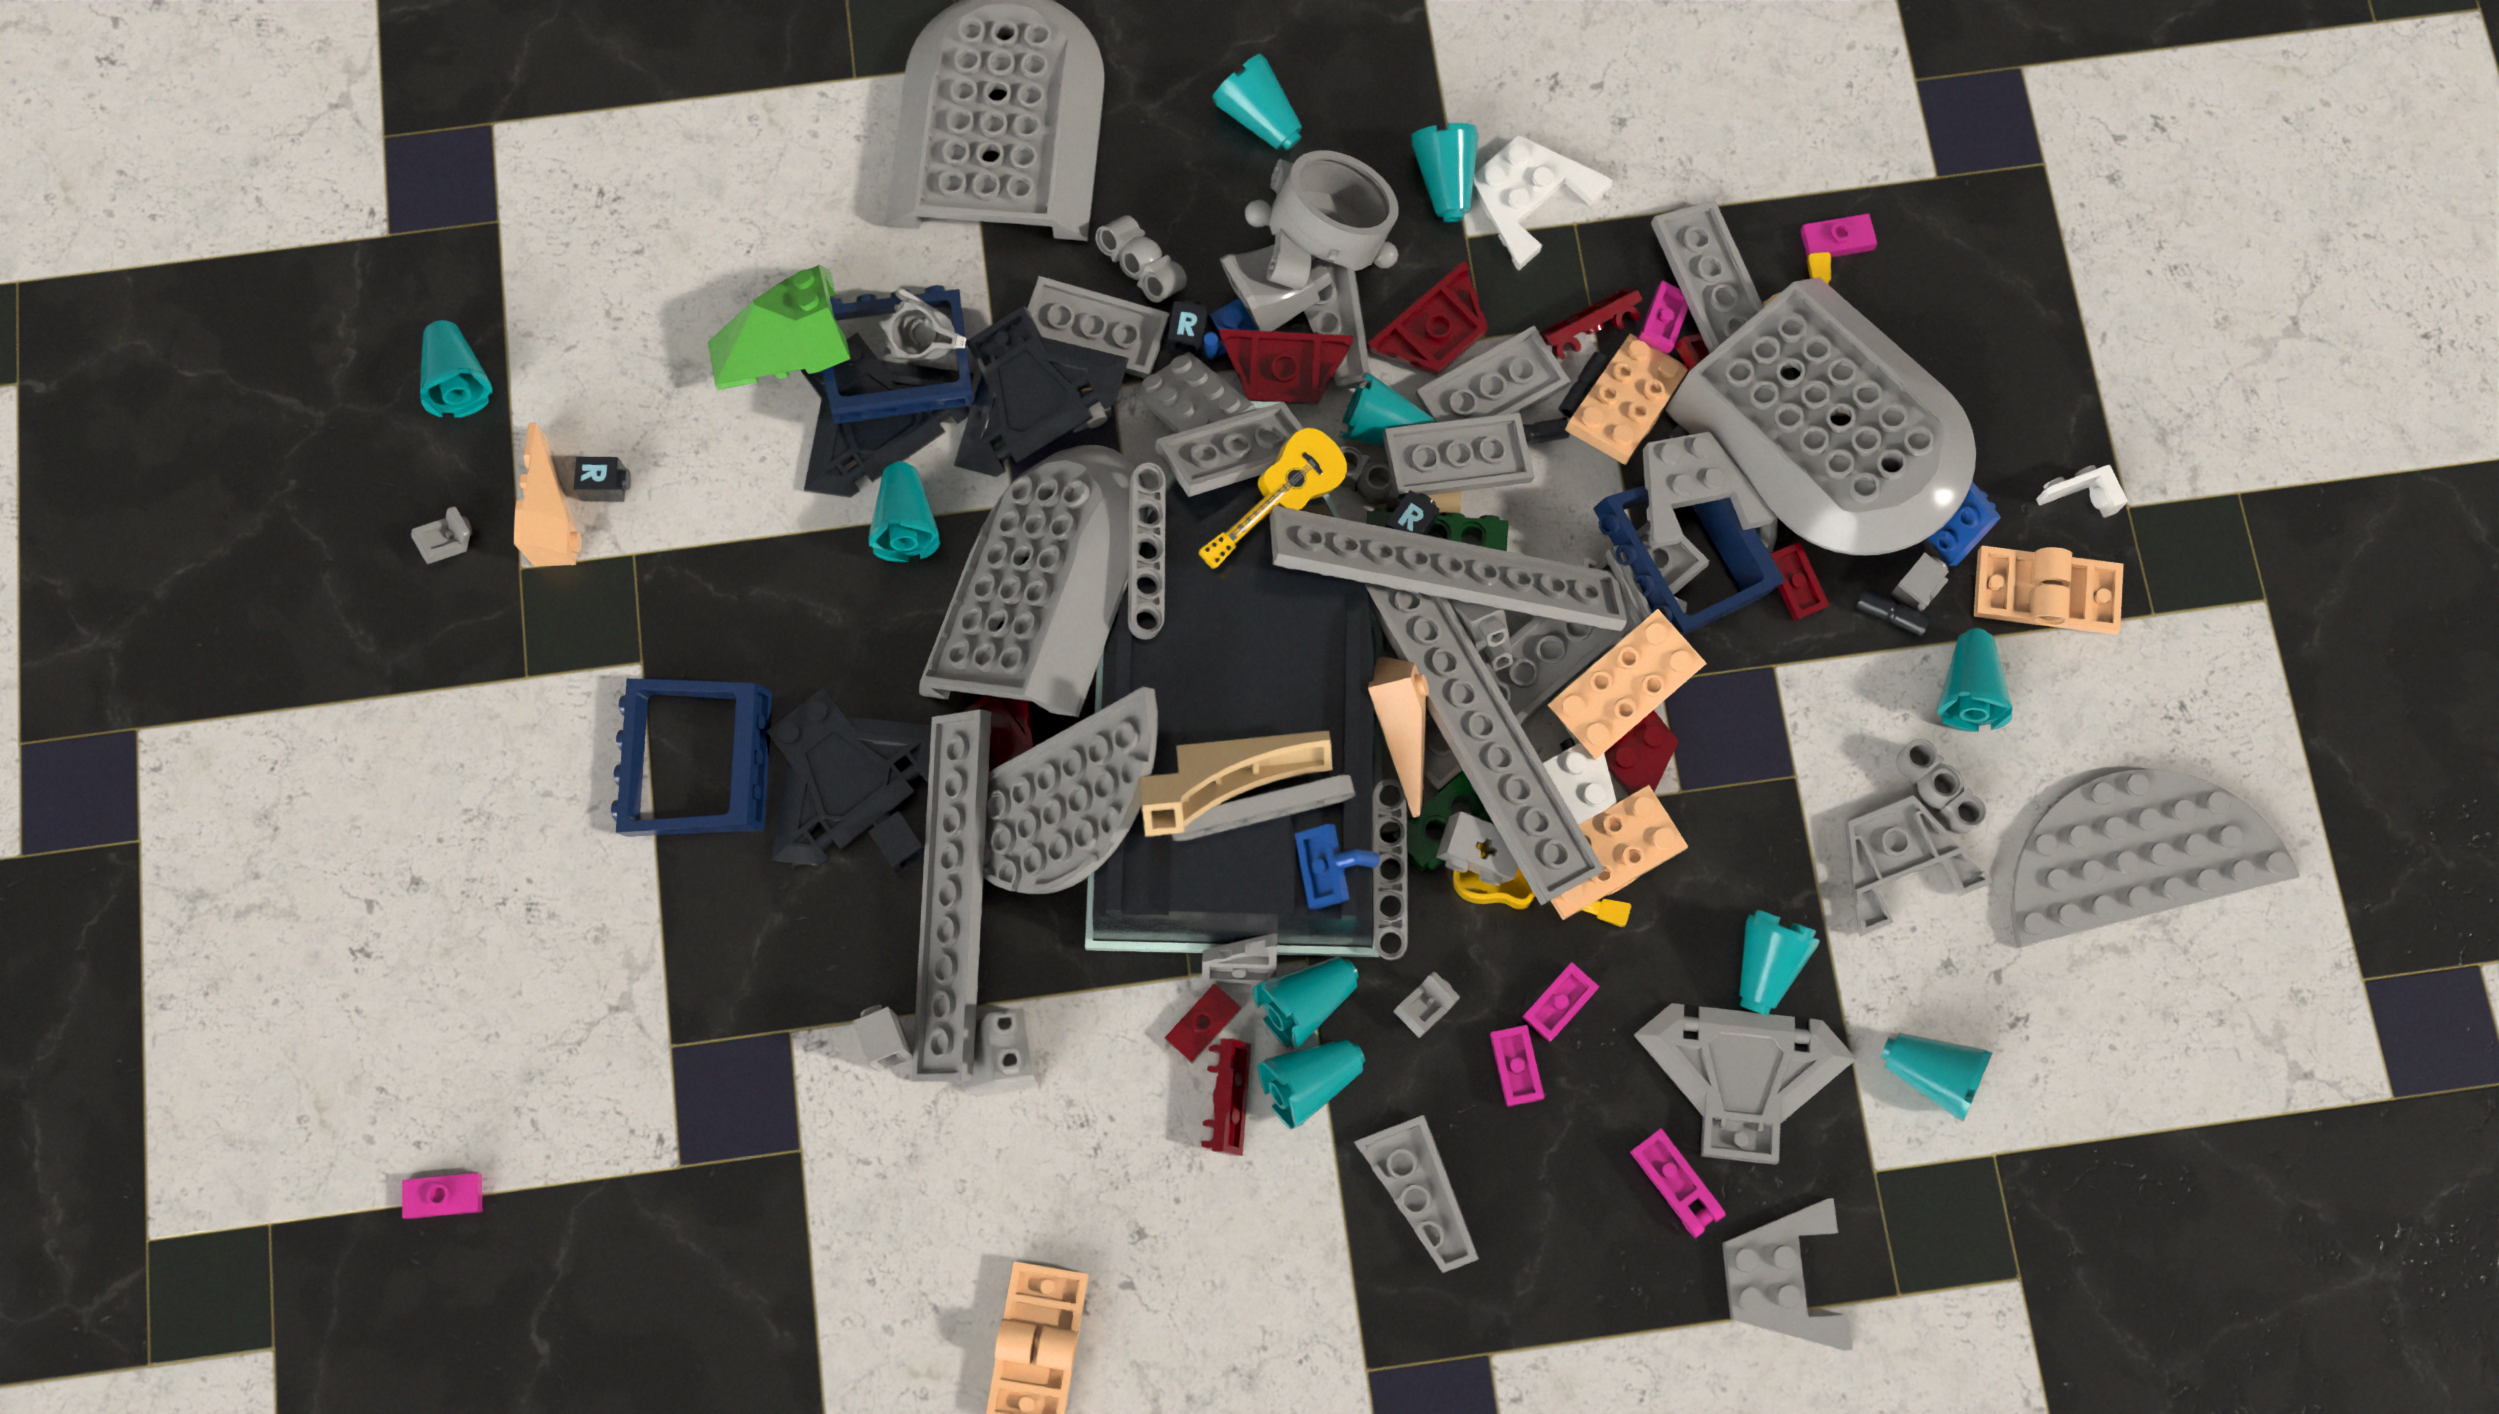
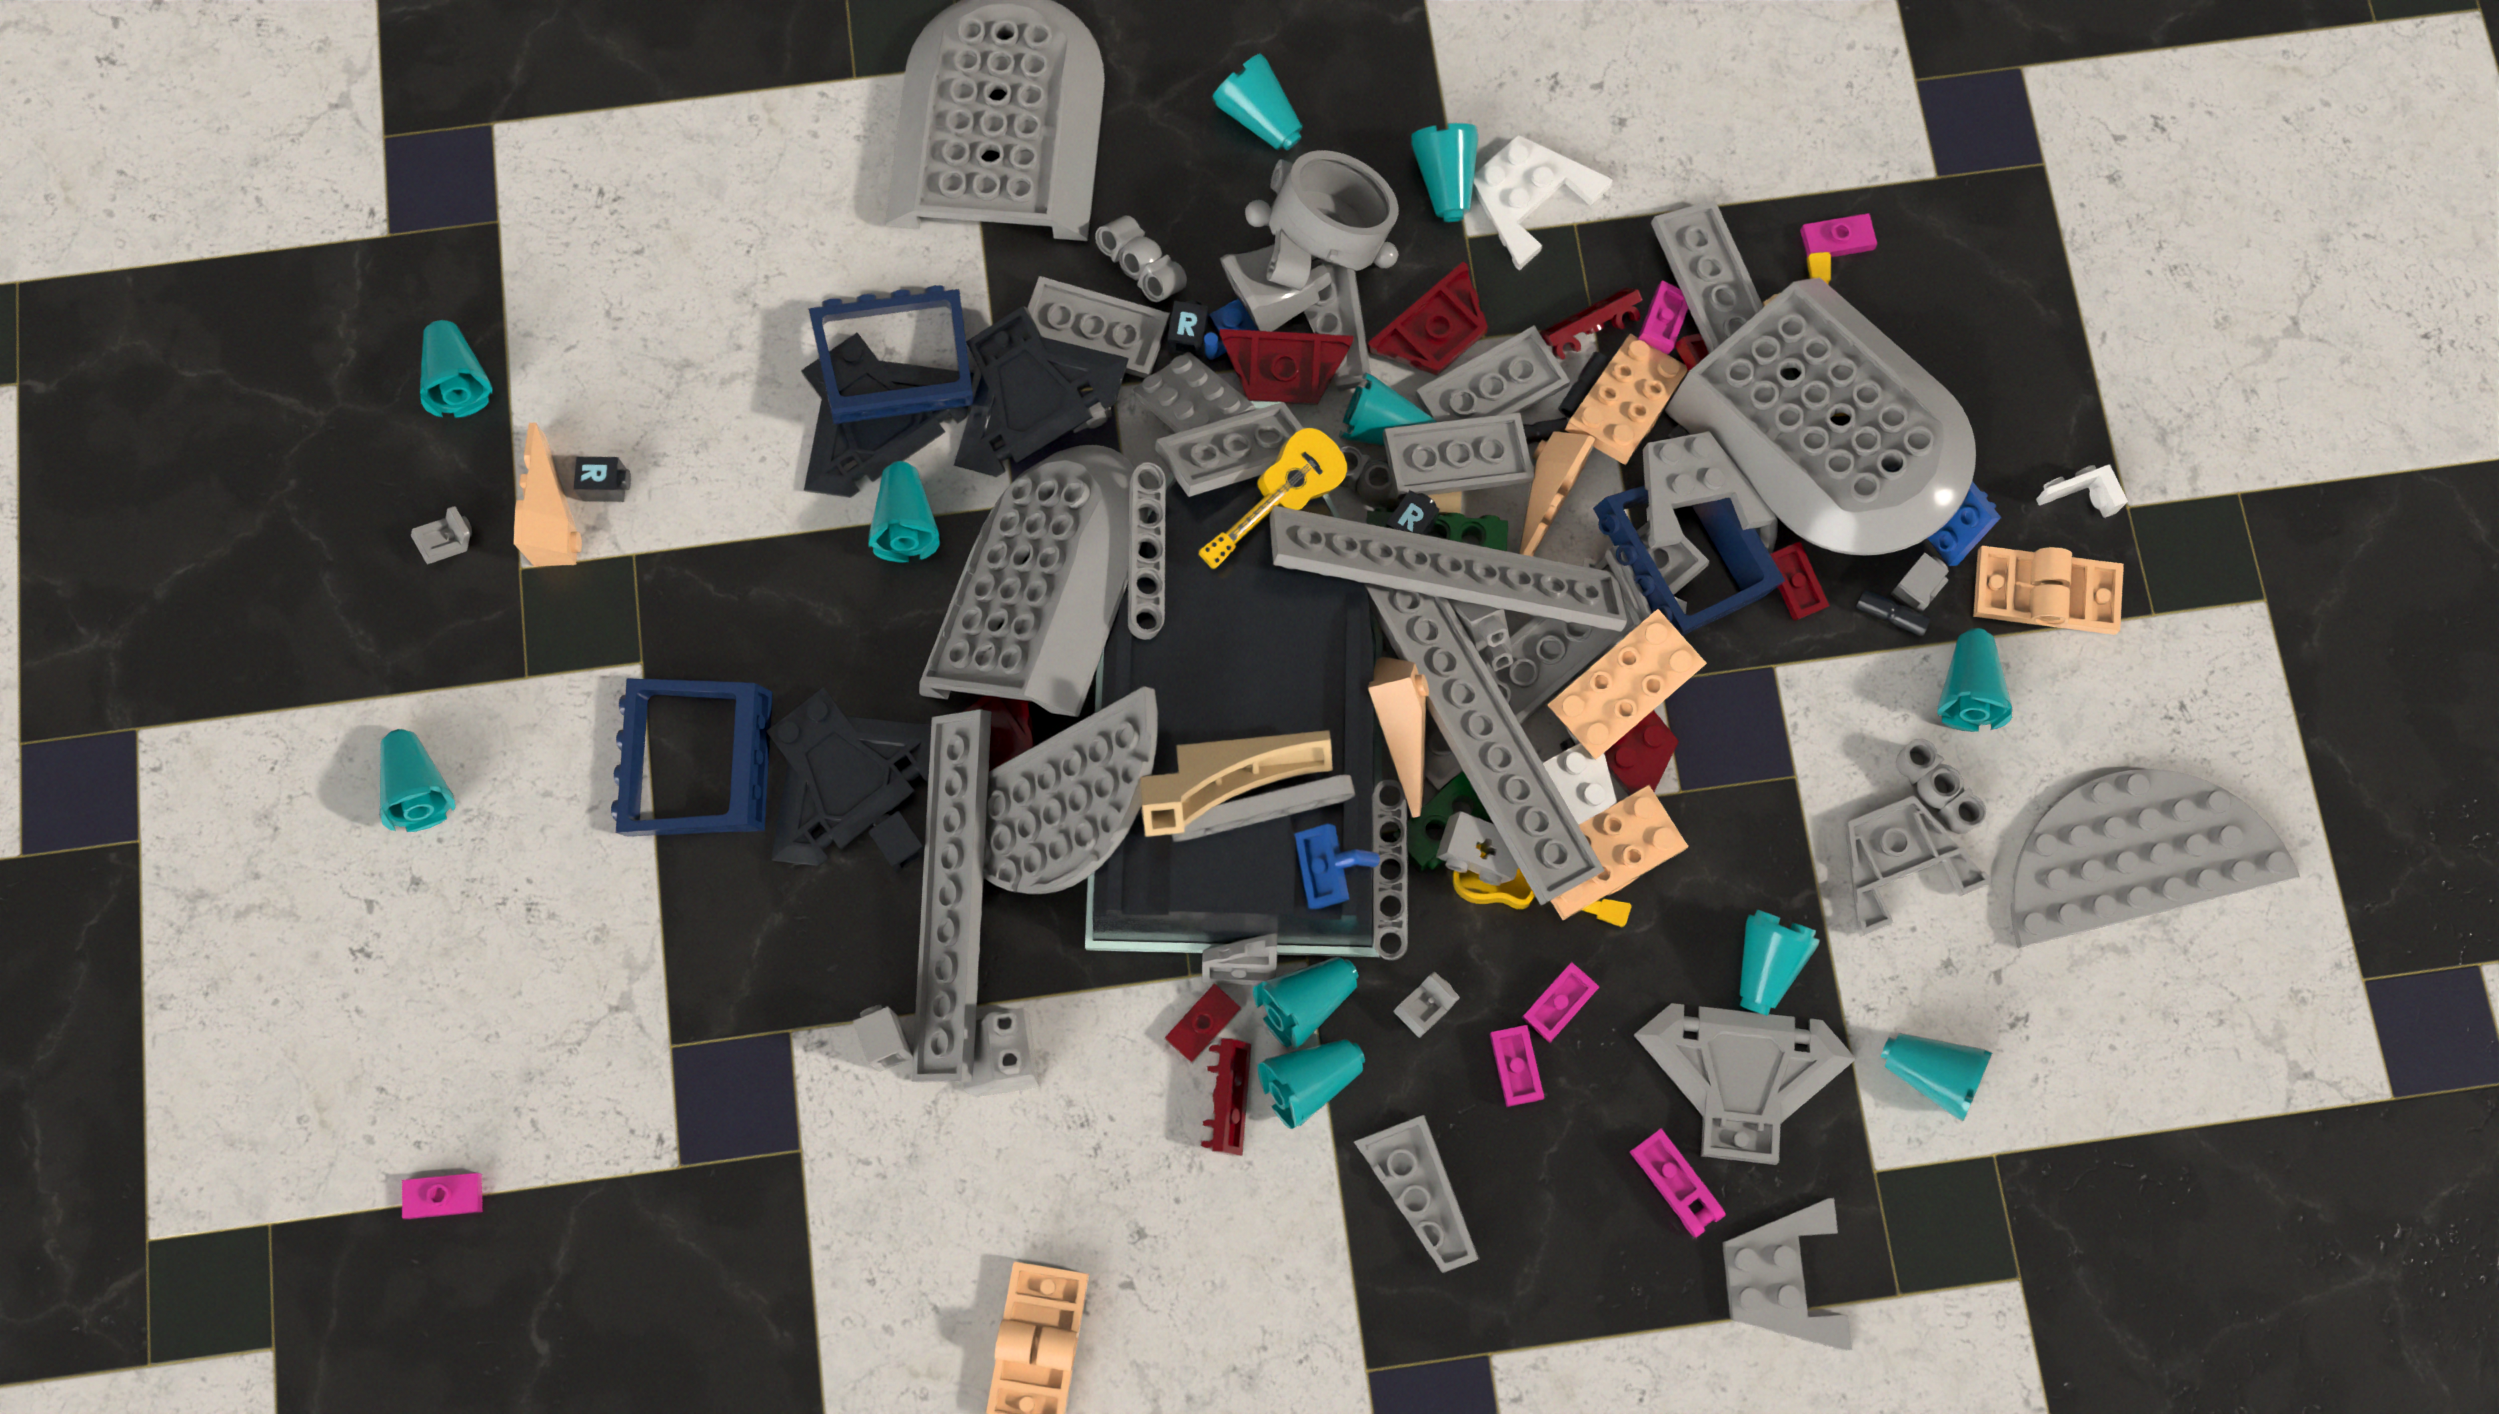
(410, 784): none -> teal cone
(781, 333): bright green wedge -> none
(918, 331): light grey piece -> none
(1555, 474): none -> light nougat wedge

